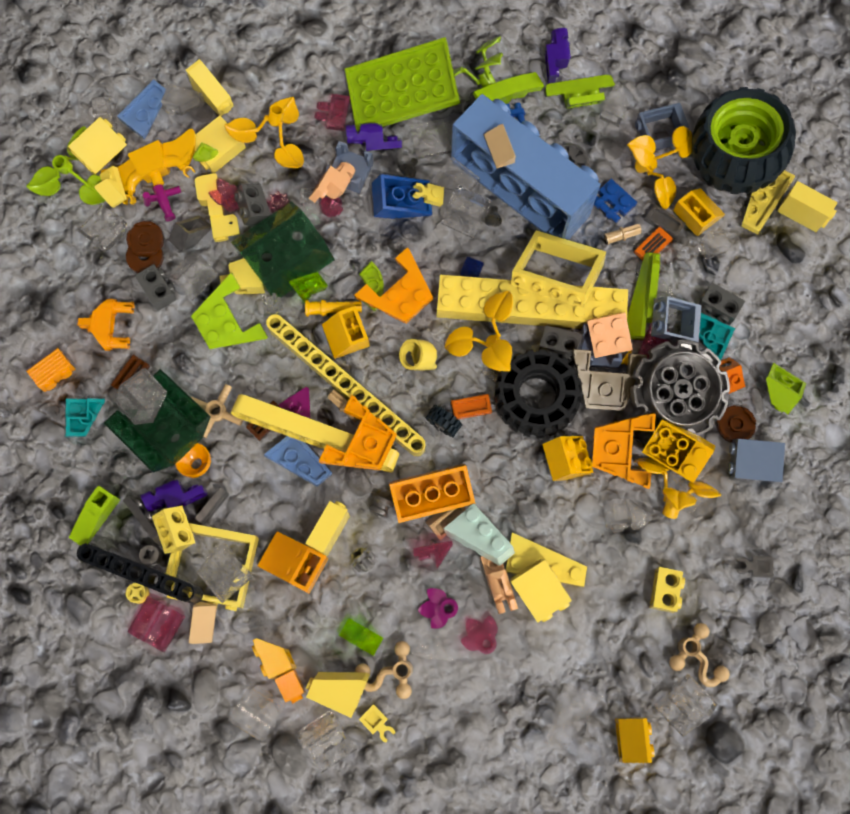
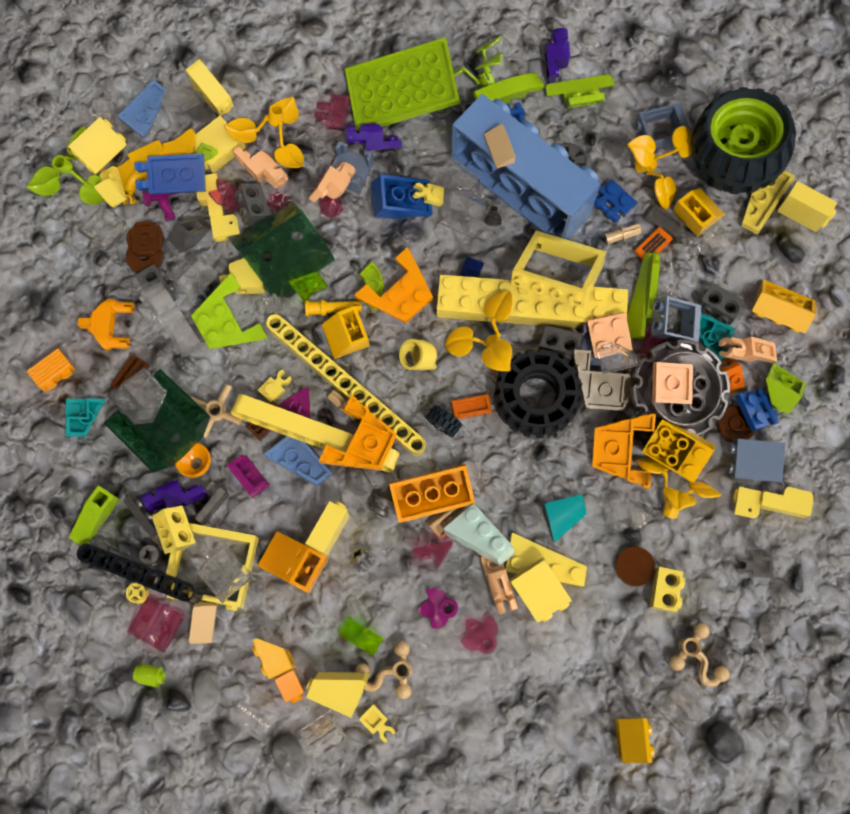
(149, 675): none -> lime brick
(170, 317): none -> clear wedge
(172, 174): none -> blue tile
(248, 475): none -> magenta hinge
(261, 167): none -> light nougat plate
(272, 388): none -> light yellow plate
(409, 169): clear smoke rock -> none
(564, 514): none -> teal slope
(567, 457): yellow slope -> none
(616, 357): none -> clear slope
(635, 566): none -> reddish brown tile
(672, 383): none -> light nougat plate
(748, 349): none -> light nougat plate
(753, 412): none -> blue plate
(784, 306): none -> yellow slope
(789, 502): none -> light yellow piece

